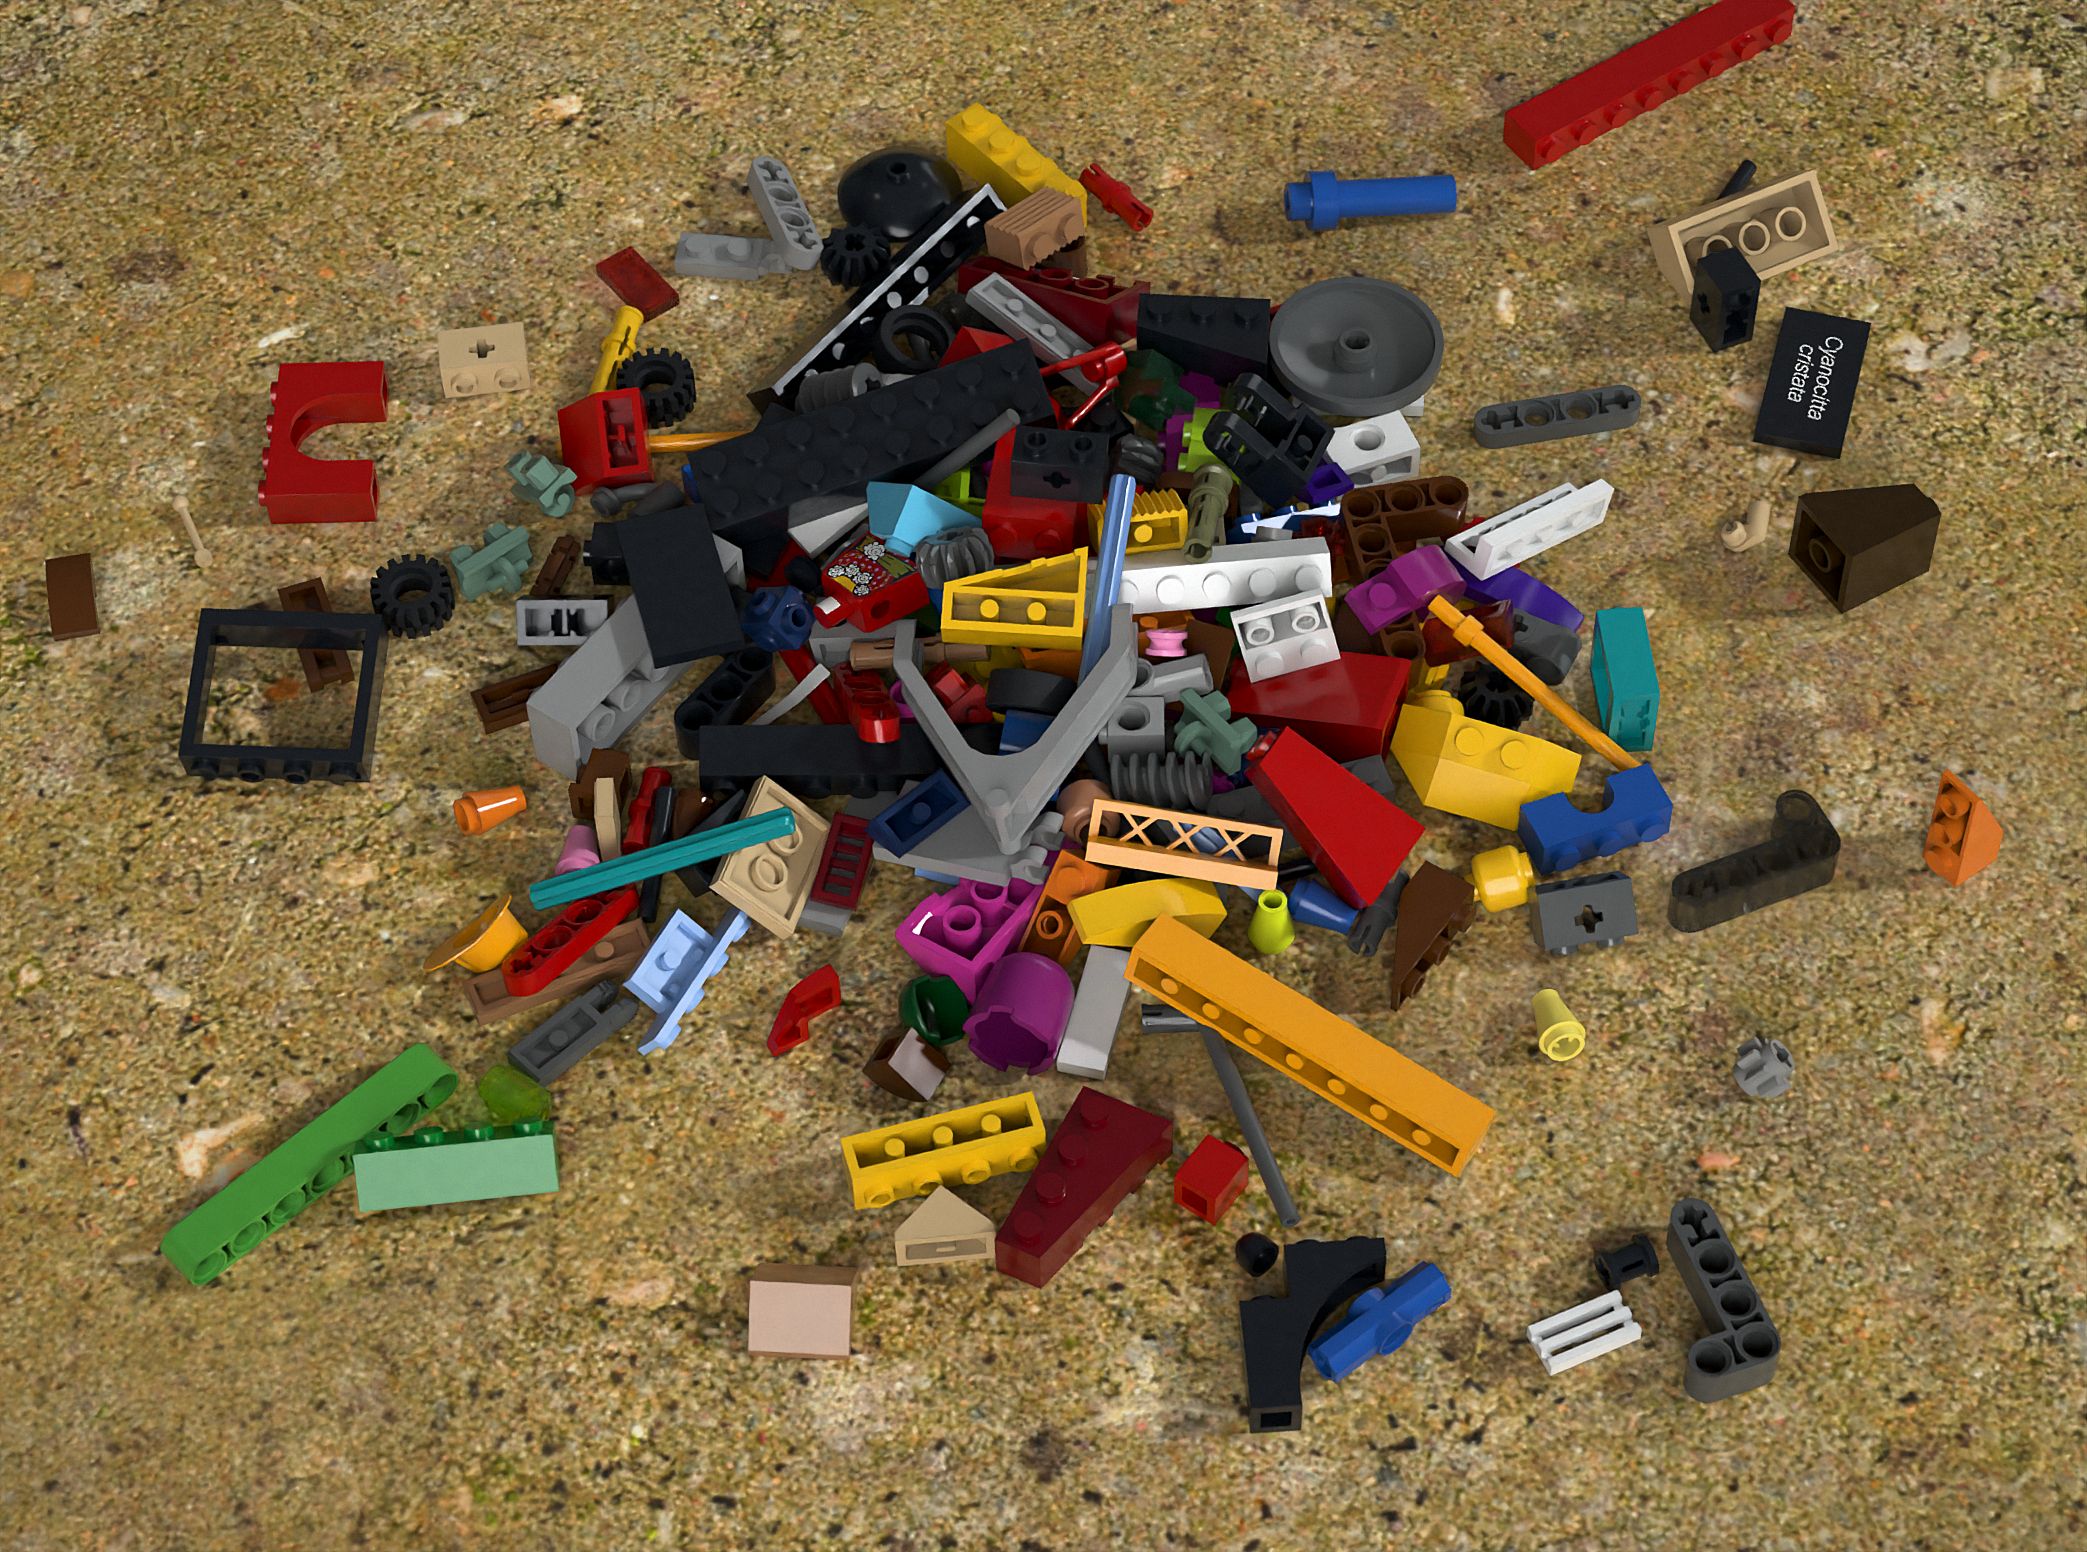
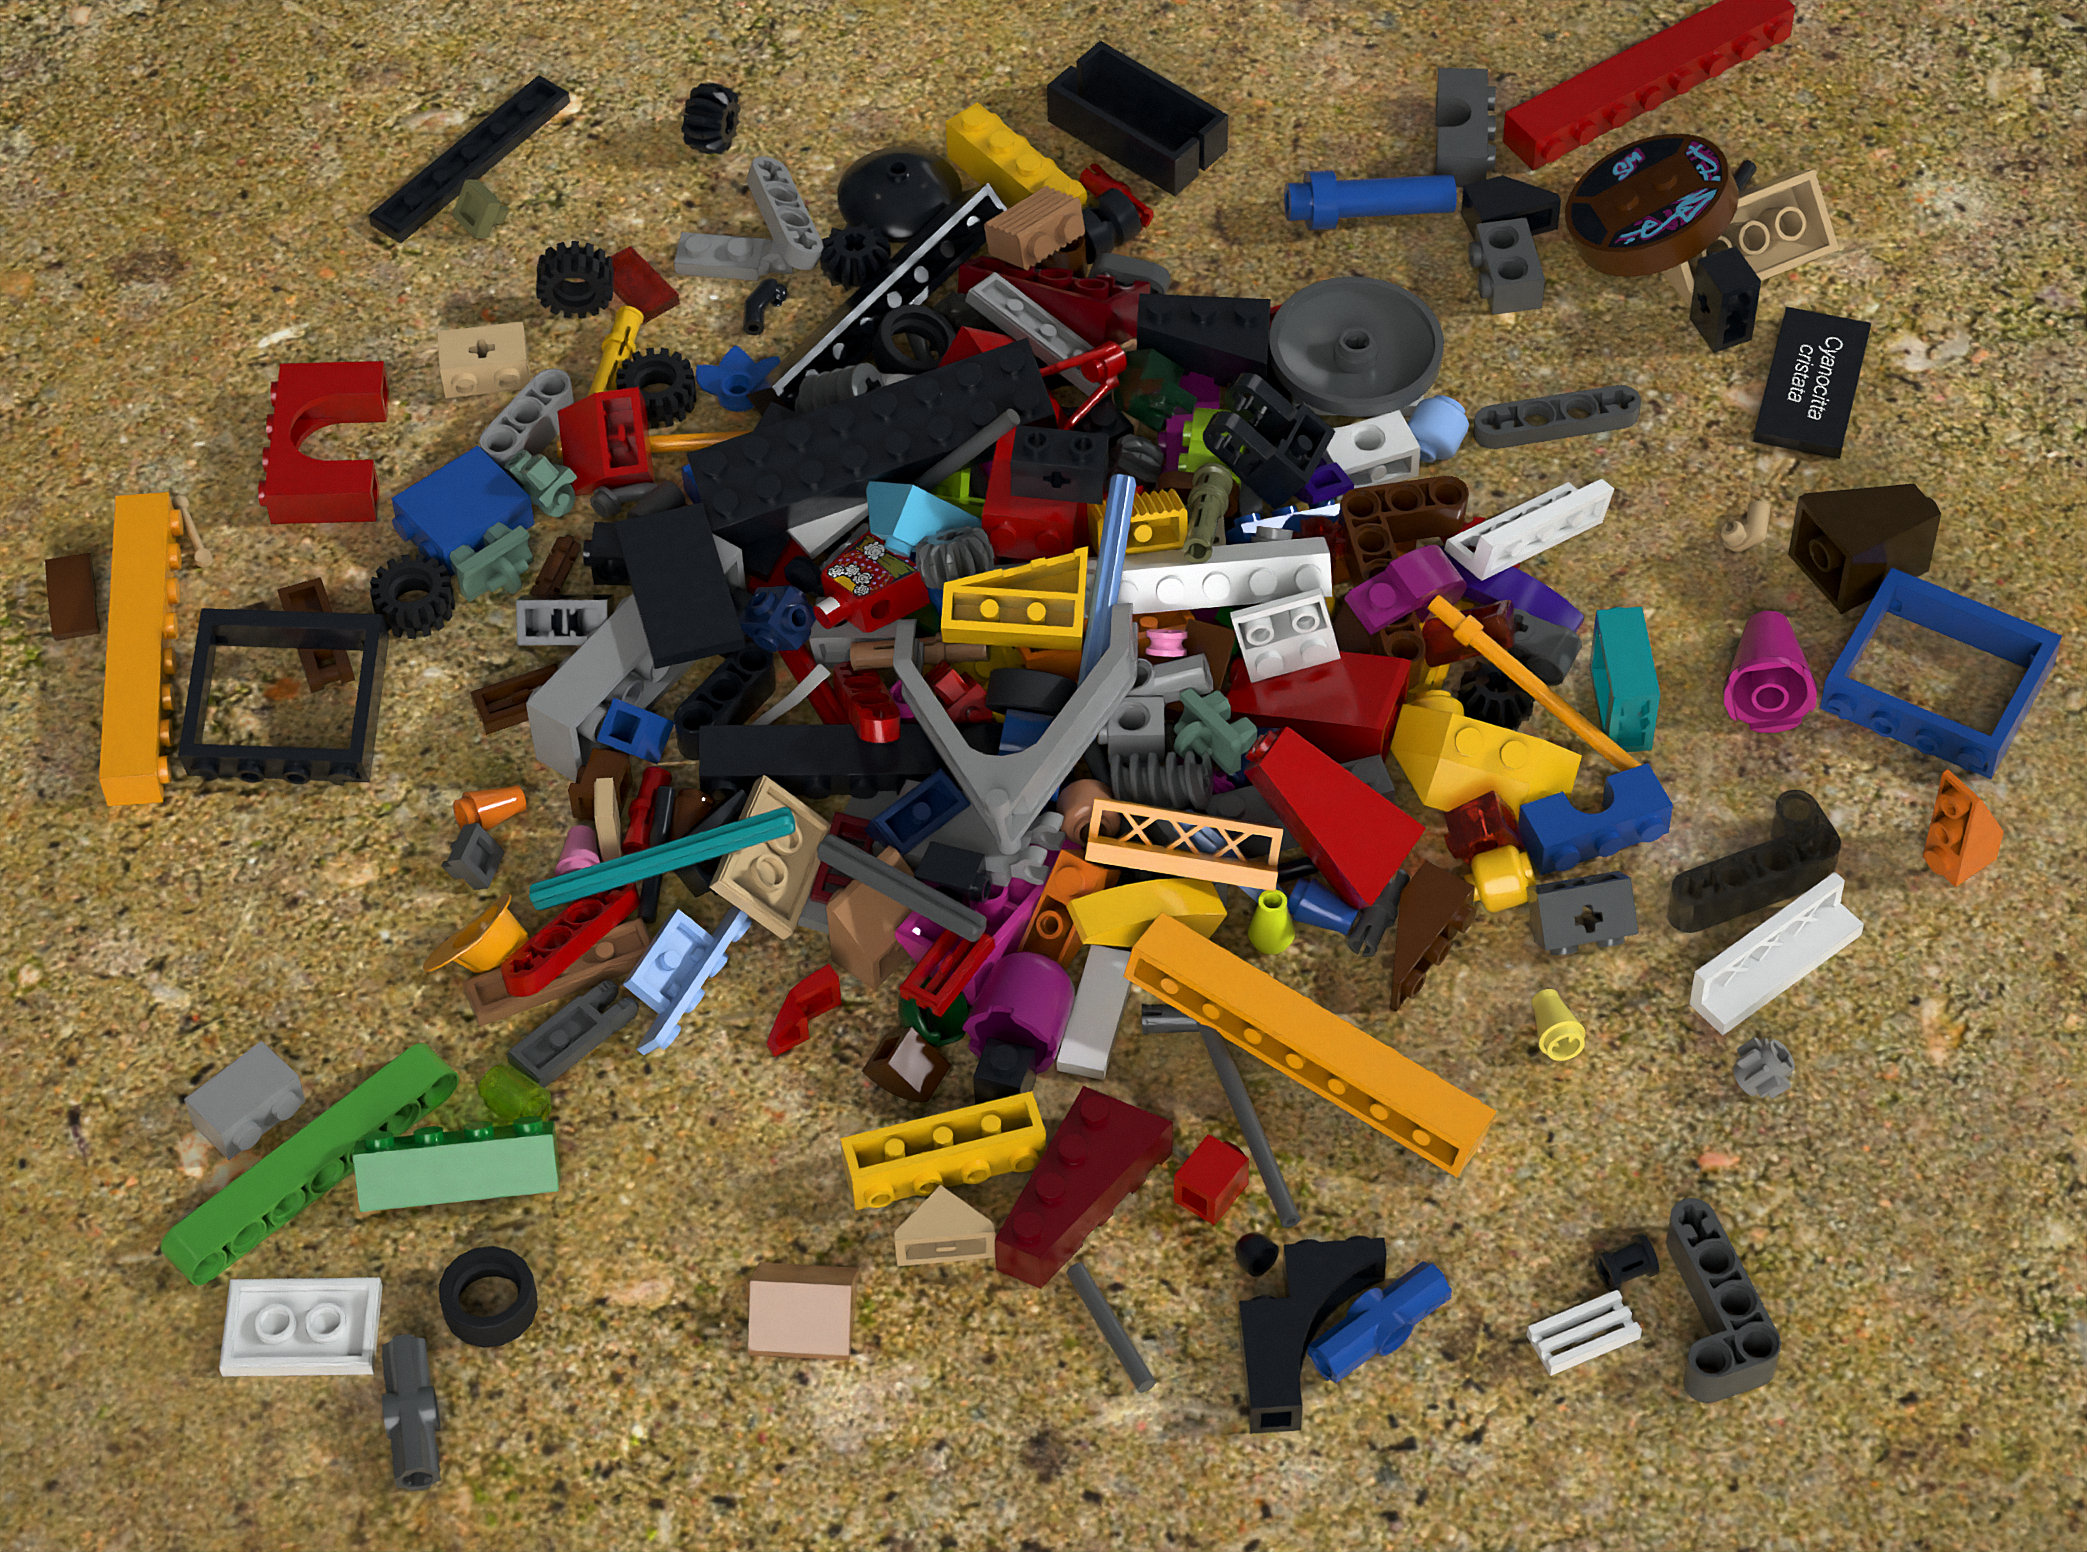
(140, 650): none -> light orange brick
(245, 1100): none -> light grey brick
(301, 1327): none -> white tile
(411, 1412): none -> dark grey piece
(459, 506): none -> blue brick
(469, 159): none -> black tile
(474, 857): none -> dark grey tile
(478, 209): none -> olive tile
(479, 1264): none -> black tyre
(529, 419): none -> light grey beam
(574, 263): none -> black tyre
(635, 731): none -> blue brick
(710, 118): none -> black gear
(734, 378): none -> blue plate
(755, 304): none -> black arm
(865, 925): none -> medium nougat slope
(901, 887): none -> dark grey axle
(927, 997): none -> red tile
(955, 873): none -> black brick
(1004, 1071): none -> black brick
(1109, 223): none -> black wheel
(1111, 1327): none -> dark grey bar
(1129, 269): none -> dark grey beam
(1137, 118): none -> black piece
(1438, 427): none -> light blue head
(1464, 124): none -> dark grey arch
(1481, 827): none -> clear red brick
(1507, 266): none -> dark grey brick
(1509, 199): none -> black slope
(1652, 205): none -> reddish brown brick
(1769, 676): none -> dark pink cone
(1774, 956): none -> white fence
(1961, 620): none -> blue window

